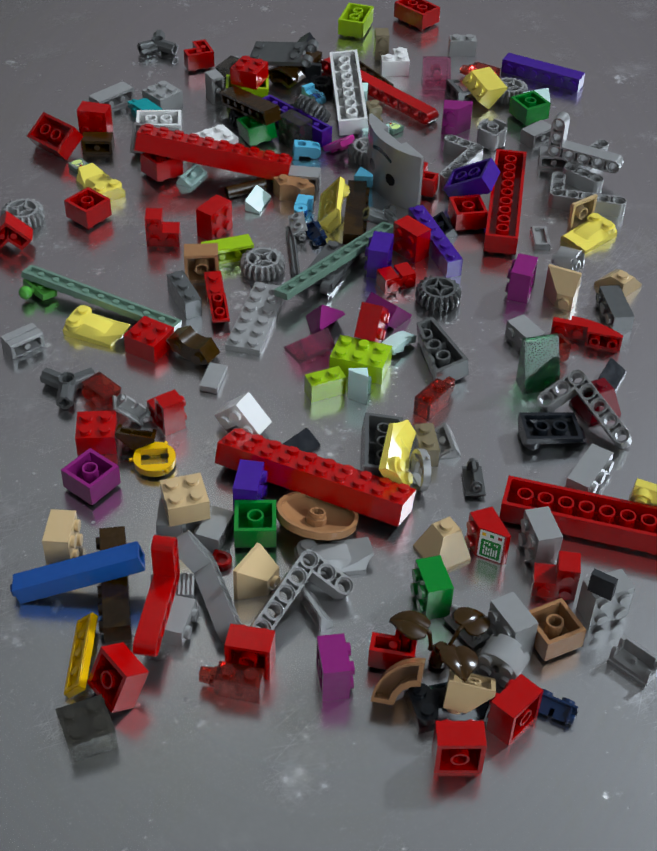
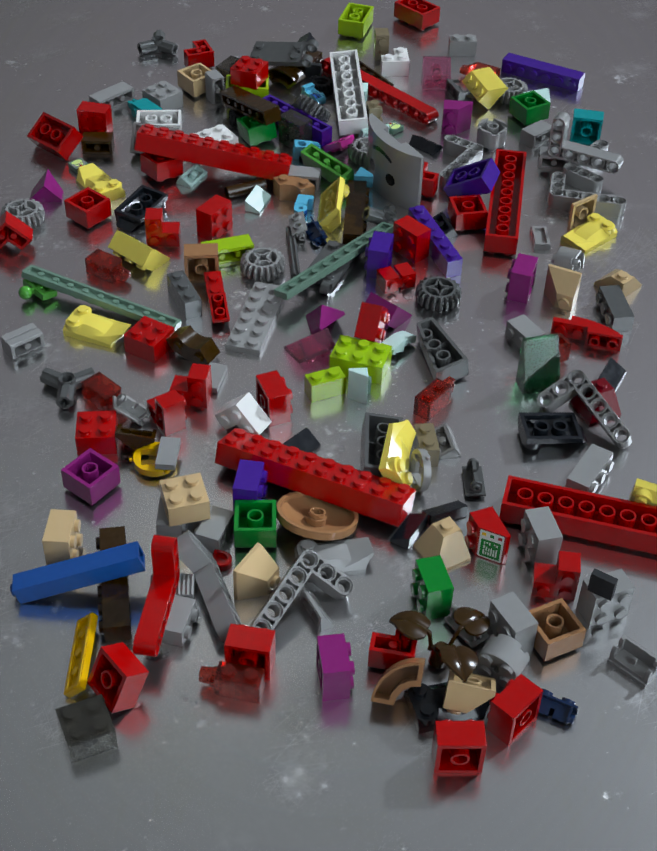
(47, 189): none -> magenta slope
(106, 266): none -> clear red hinge
(133, 209): none -> black slope
(136, 252): none -> light yellow slope
(167, 453): none -> light grey tile
(193, 79): none -> tan brick
(195, 387): none -> red brick
(274, 397): none -> red brick
(330, 167): none -> bright green brick
(410, 530): none -> black slope
(424, 145): none -> black slope
(453, 509): none -> black slope
(586, 126): none -> teal brick

